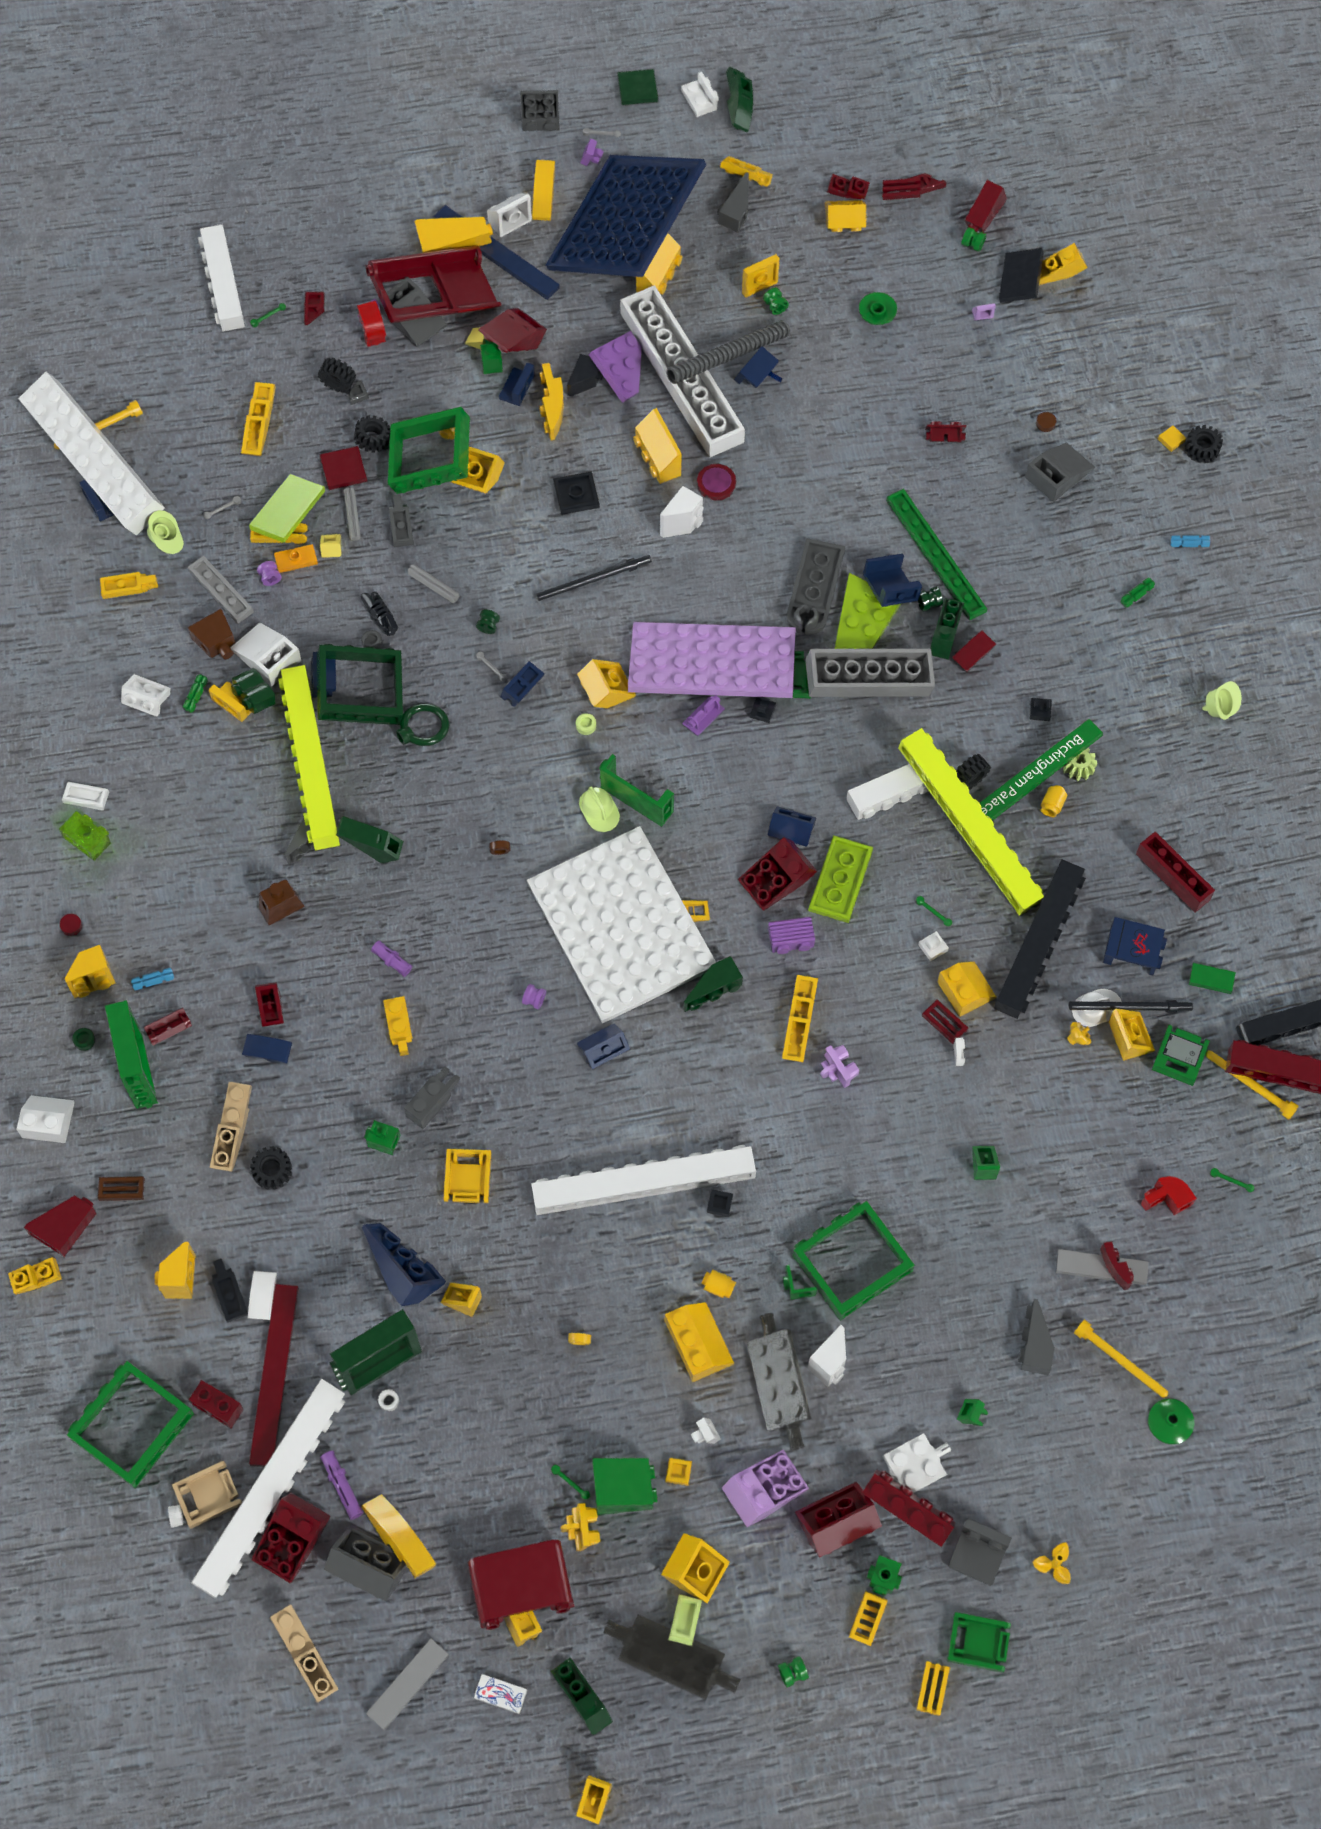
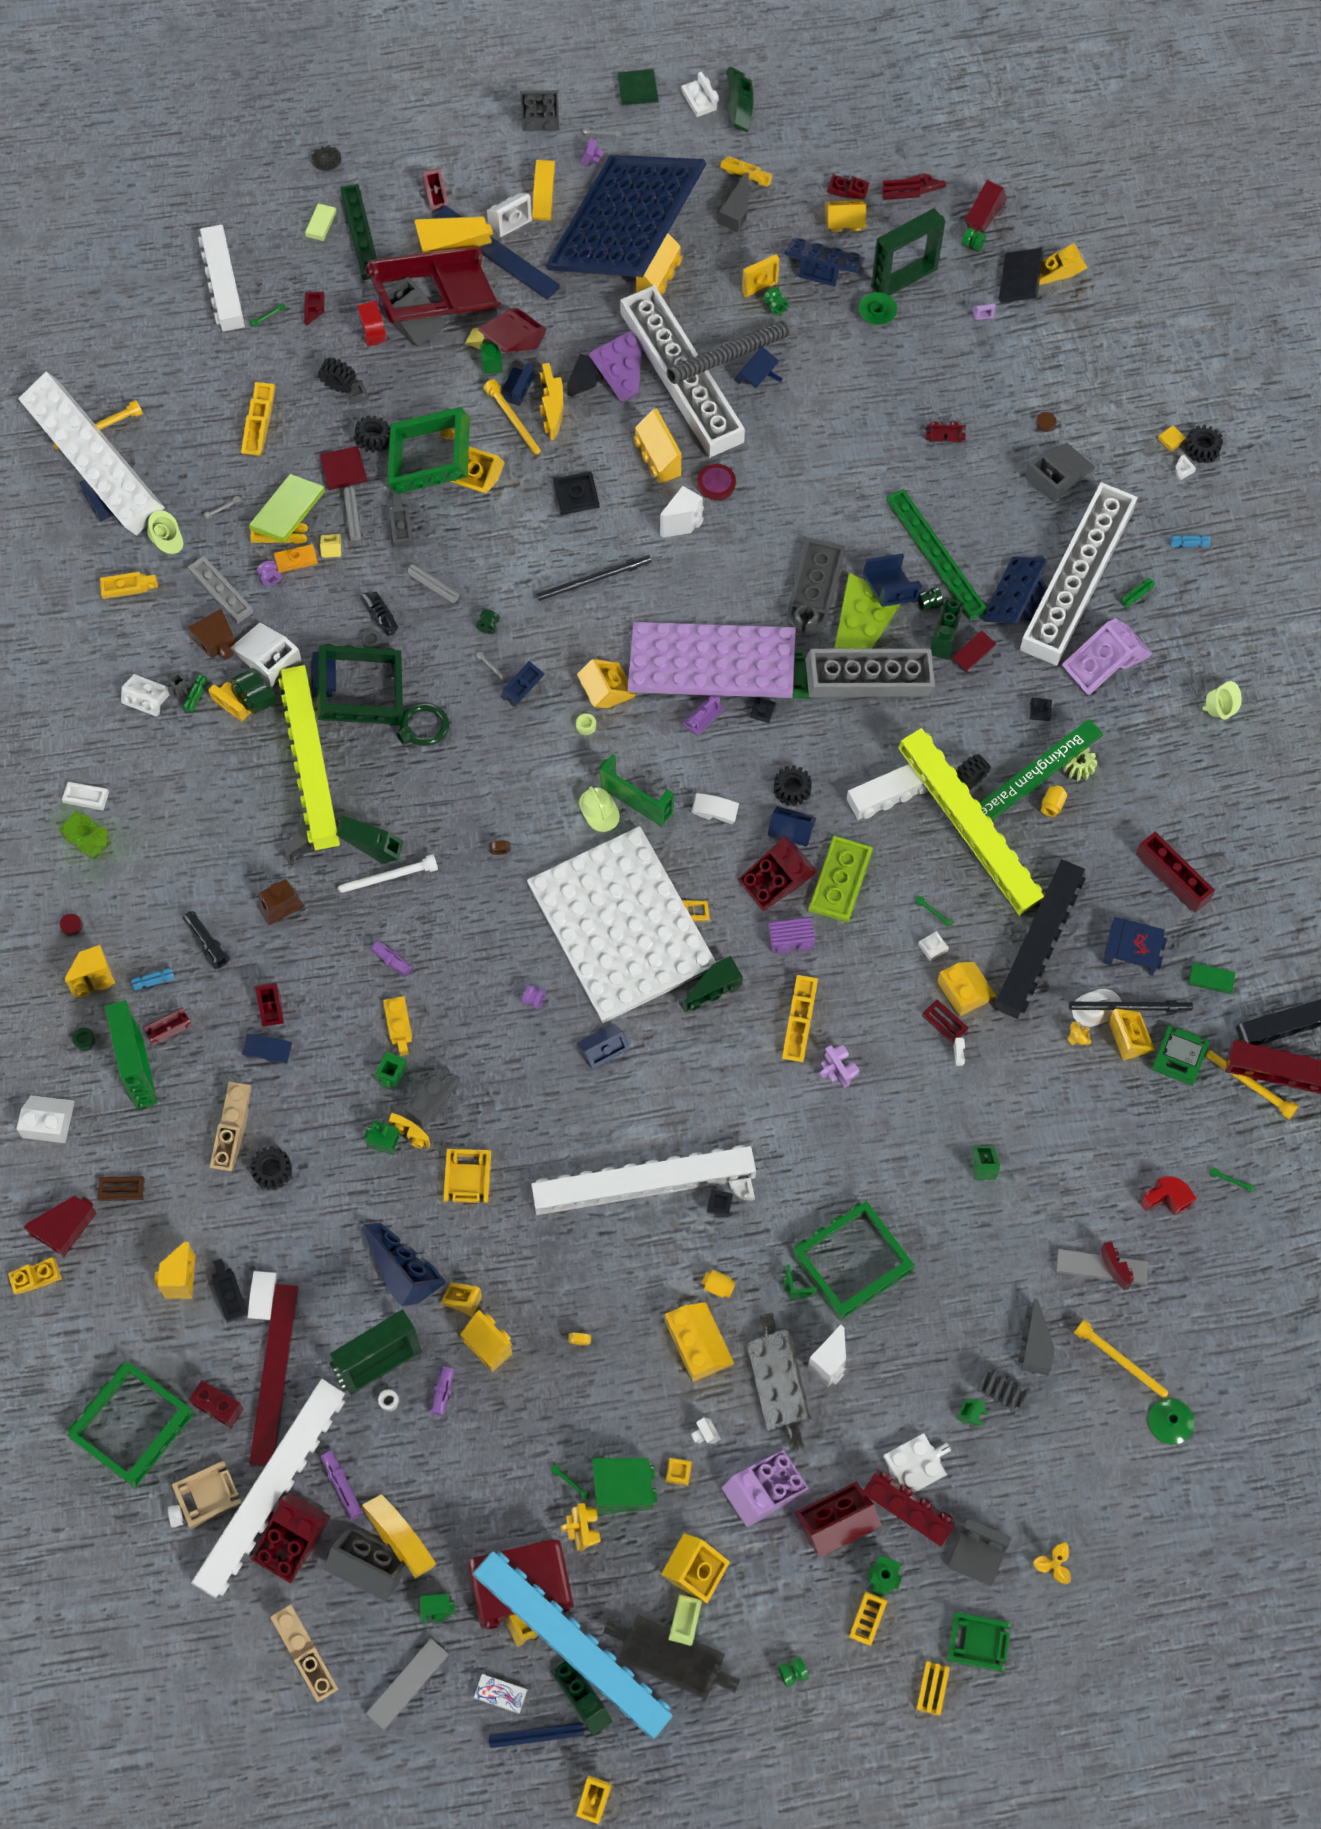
(178, 684): none -> dark grey gear
(210, 946): none -> black pin
(320, 222): none -> yellowish green tile
(321, 163): none -> clear smoke gear
(359, 227): none -> dark green tile
(389, 1064): none -> green brick
(415, 1134): none -> yellow slope
(427, 864): none -> white piece
(435, 189): none -> dark red slope
(436, 1607): none -> green brick
(442, 1391): none -> medium lavender pin
(487, 1341): none -> yellow slope
(492, 389): none -> yellow piece
(536, 1735): none -> dark blue axle
(572, 1645): none -> medium azure brick
(715, 807): none -> white slope
(742, 1188): none -> white tile
(792, 796): none -> black tyre
(822, 263): none -> dark blue bracket
(927, 223): none -> dark green window
(1003, 1389): none -> dark grey piece
(1018, 591): none -> dark blue bracket
(1078, 574): none -> white brick
(1104, 653): none -> lavender bracket
(1184, 468): none -> white tile

